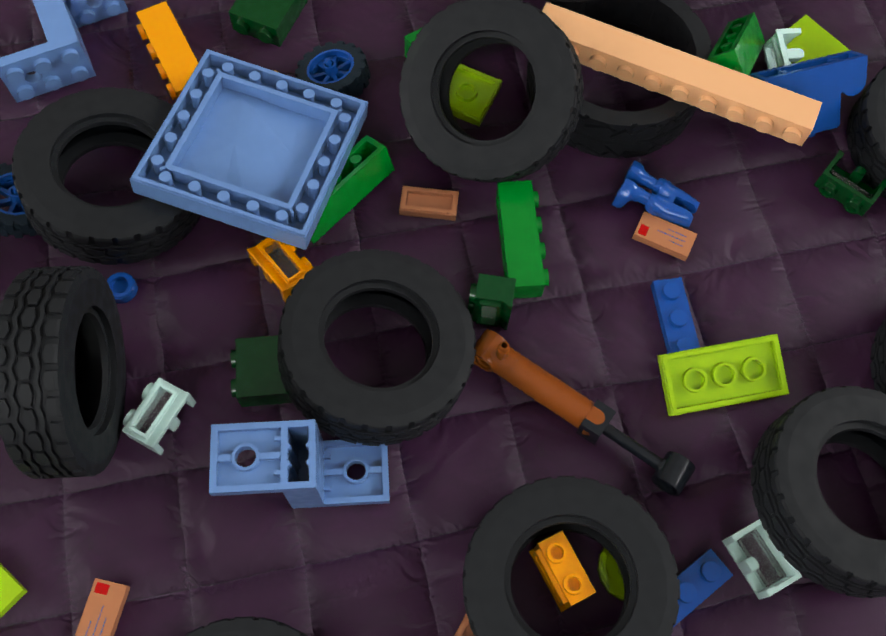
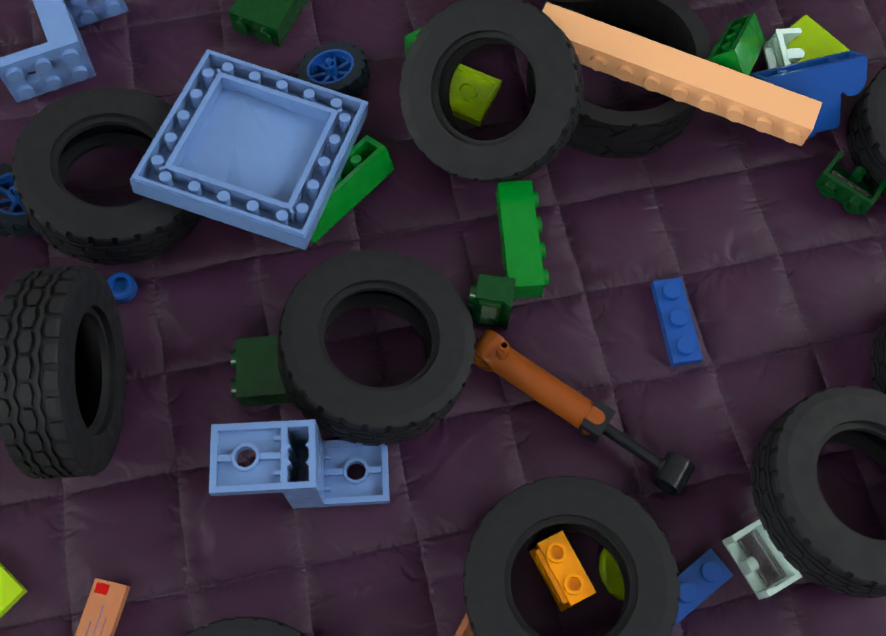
(156, 414): light aqua window -> none
(167, 45): light orange brick -> none
(280, 264): light orange window -> none
(429, 203): nougat tile -> none
(664, 236): nougat tile -> none
(665, 200): blue piece -> none
(722, 374): lime tile -> none

